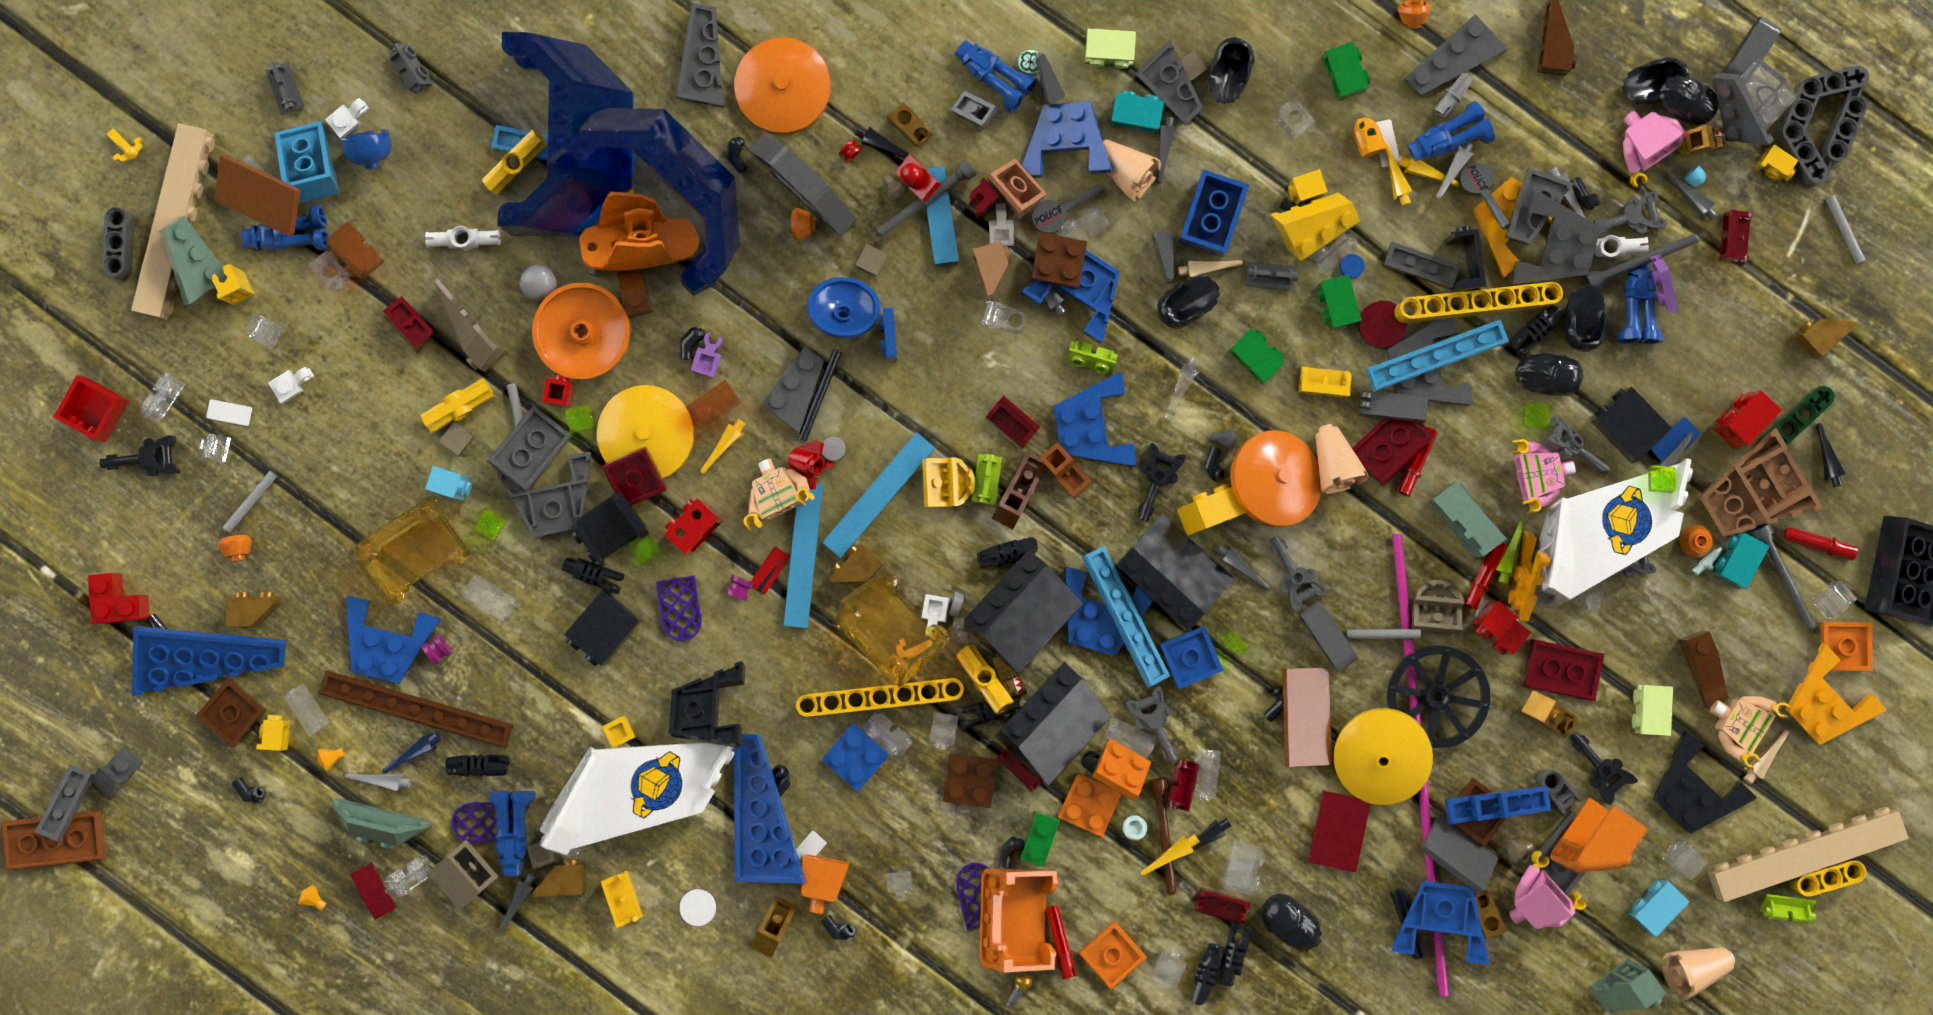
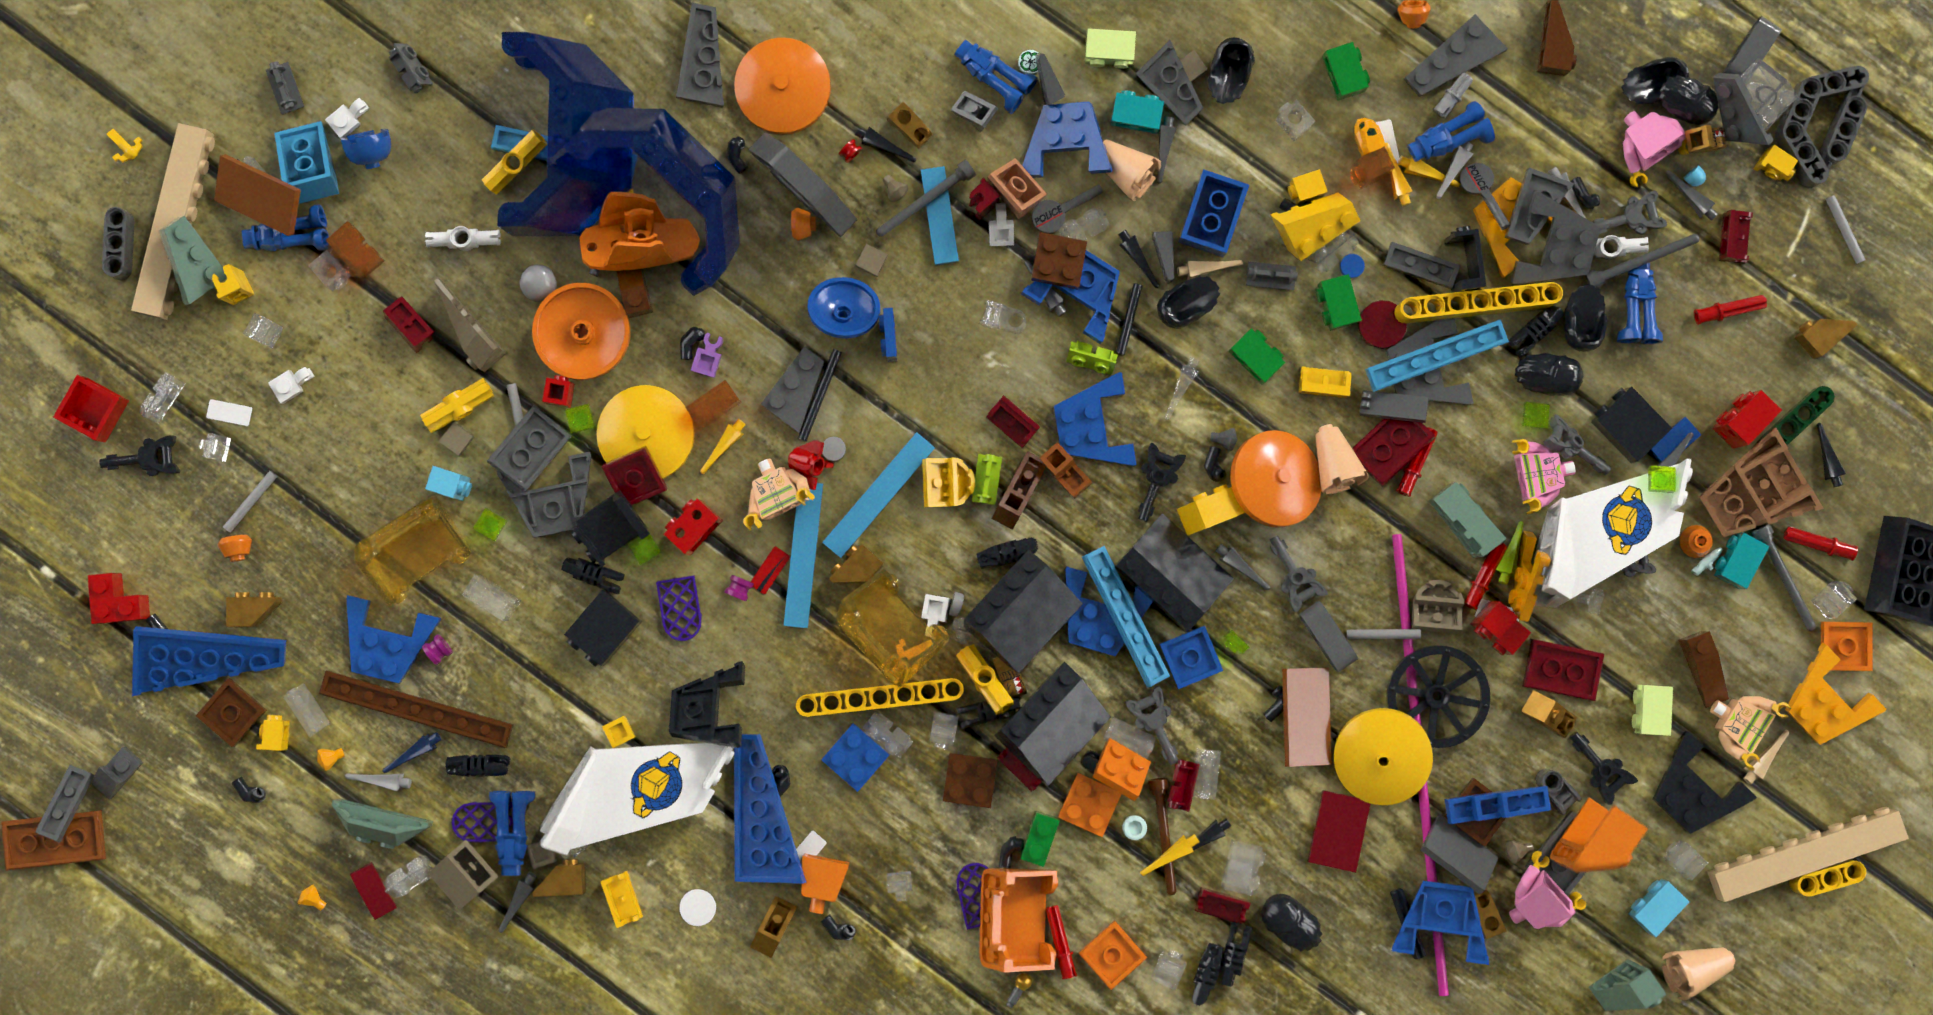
(917, 178): red tile -> none
(991, 266): medium nougat slope -> none
(1129, 319): none -> black bar
(1132, 248): none -> black piece
(1371, 168): none -> clear orange brick
(1662, 279): medium lavender plate -> none
(1721, 311): none -> red axle
(1781, 907): lime hinge -> none

